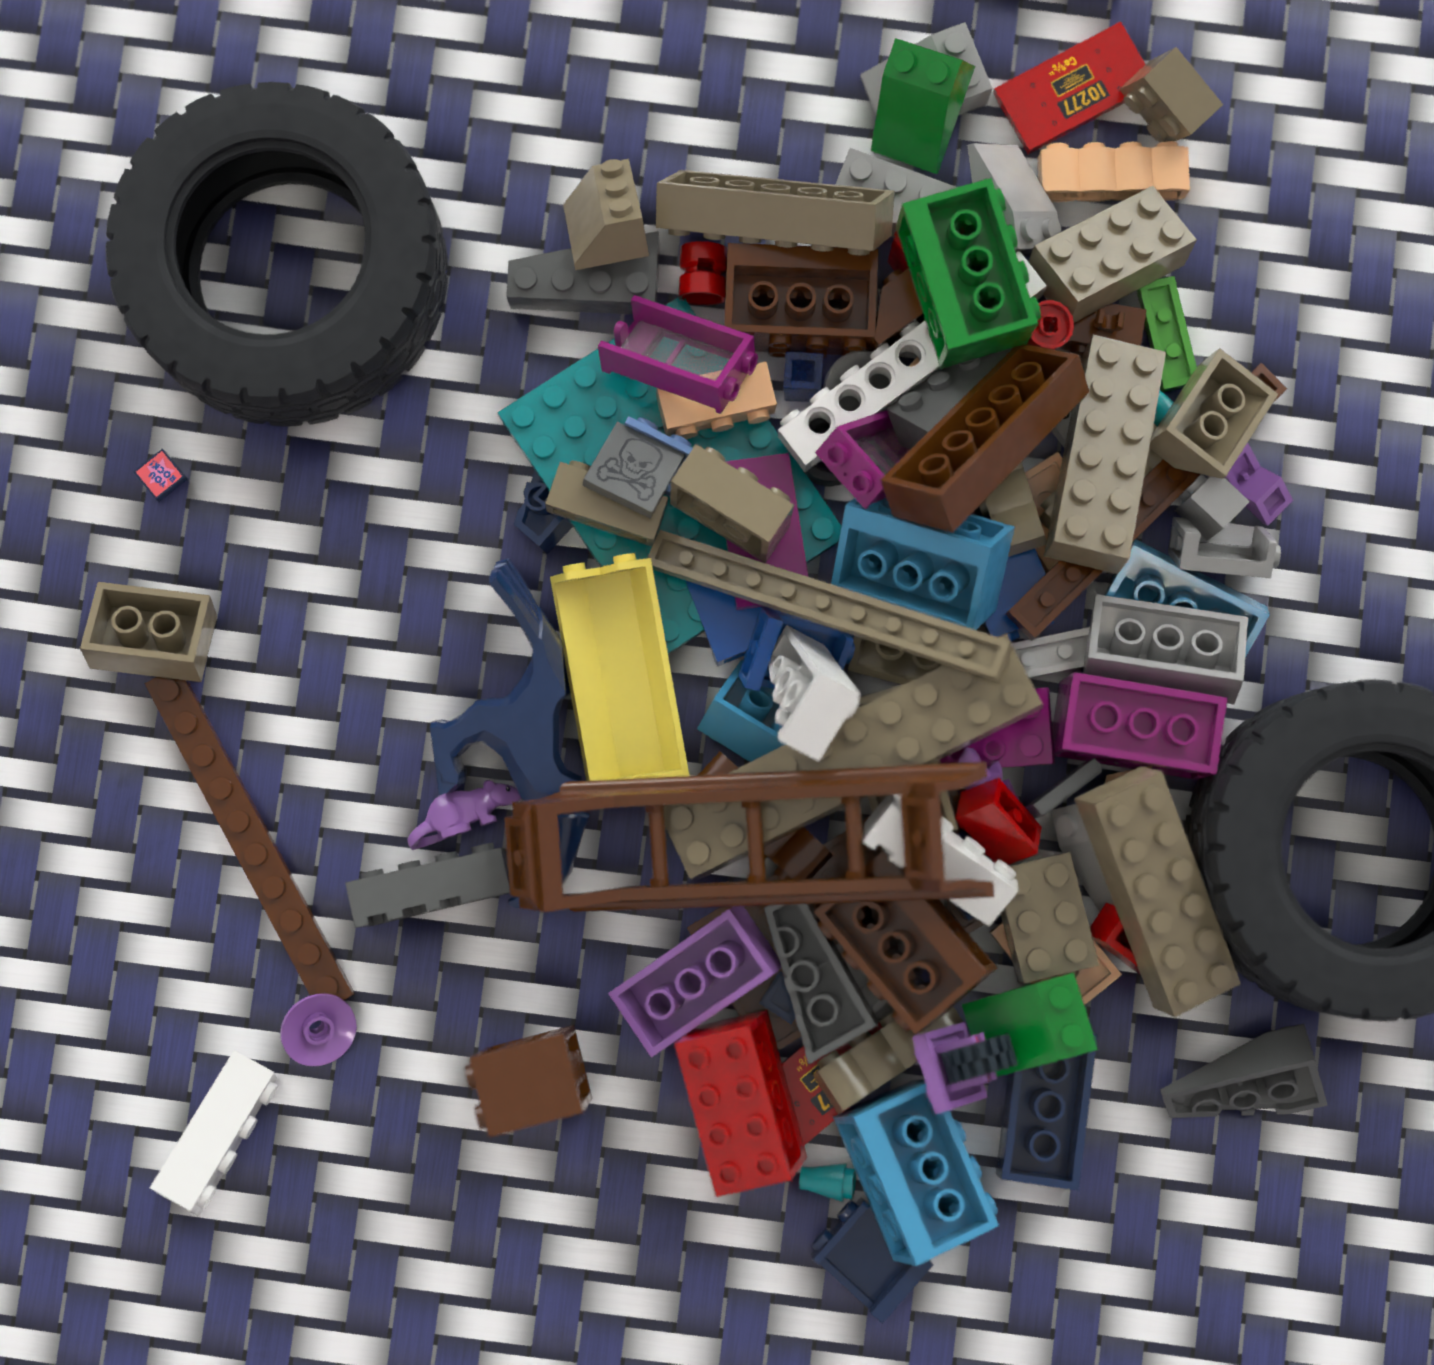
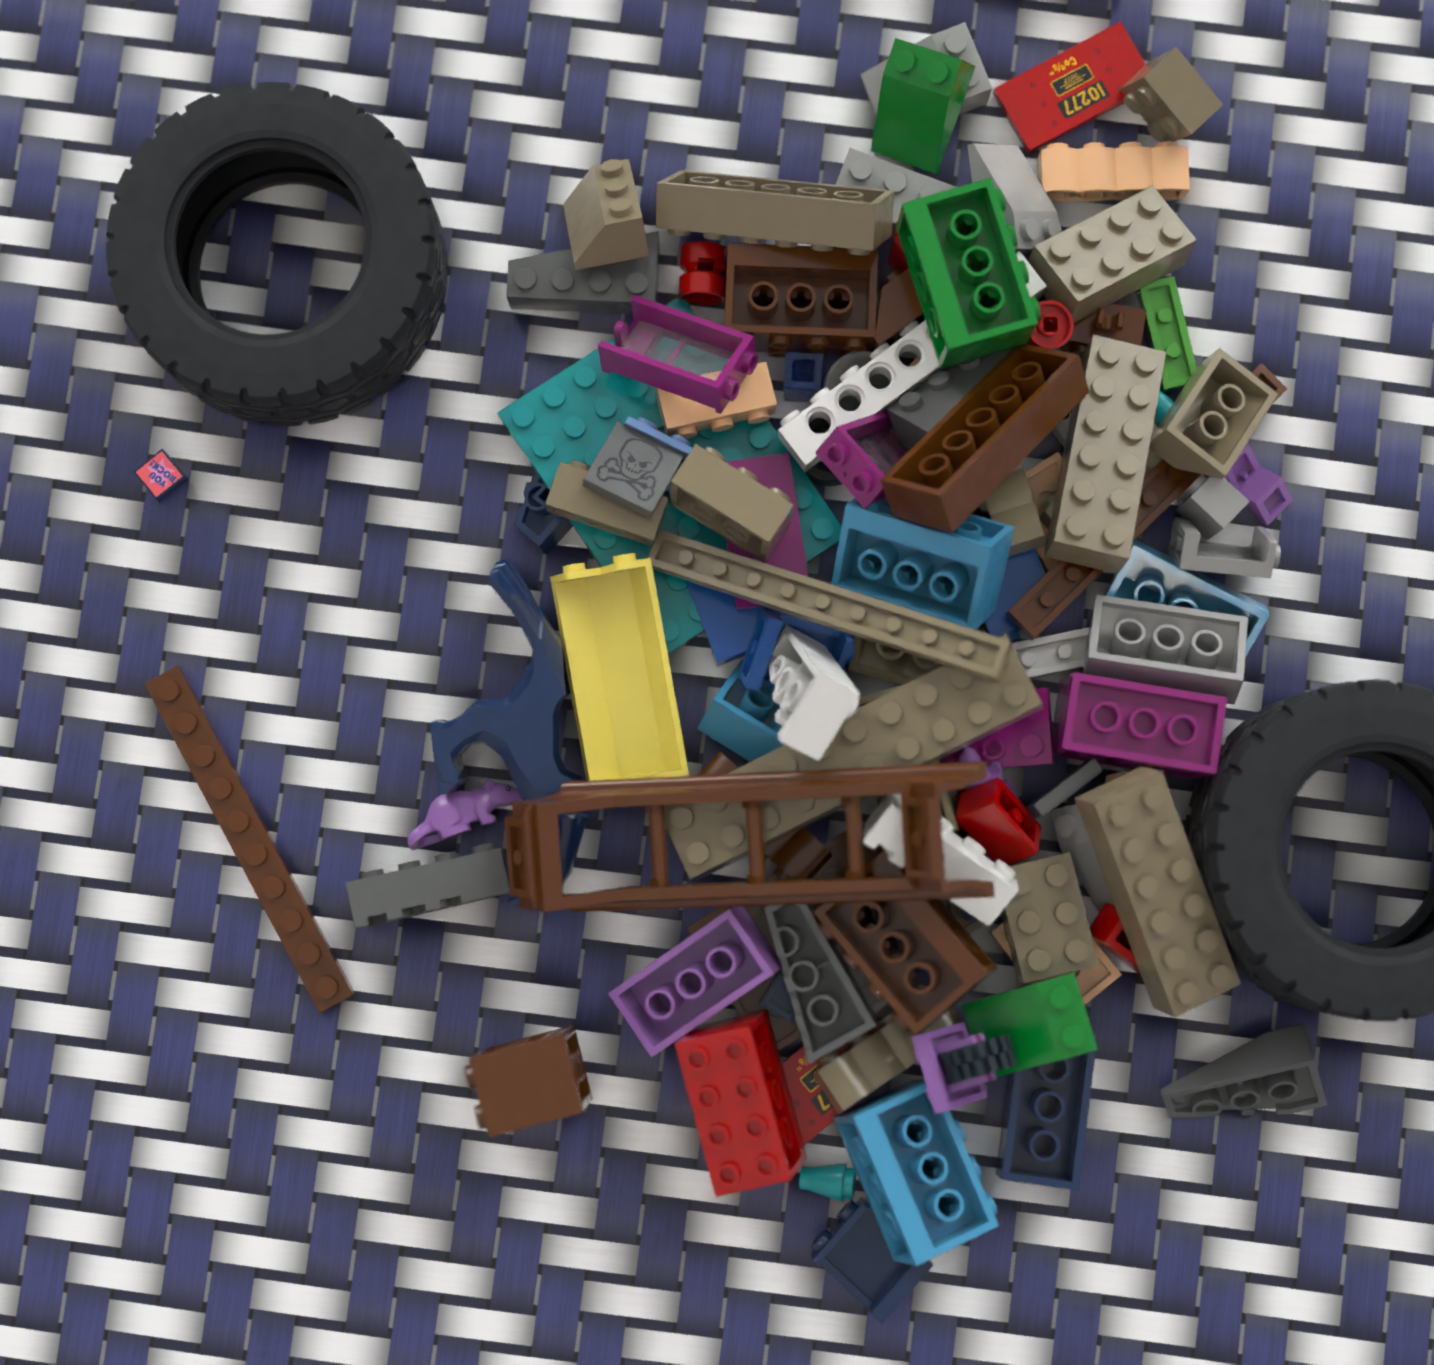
(149, 631): dark tan brick -> none
(215, 1133): white wedge -> none
(325, 1042): medium lavender dish -> none

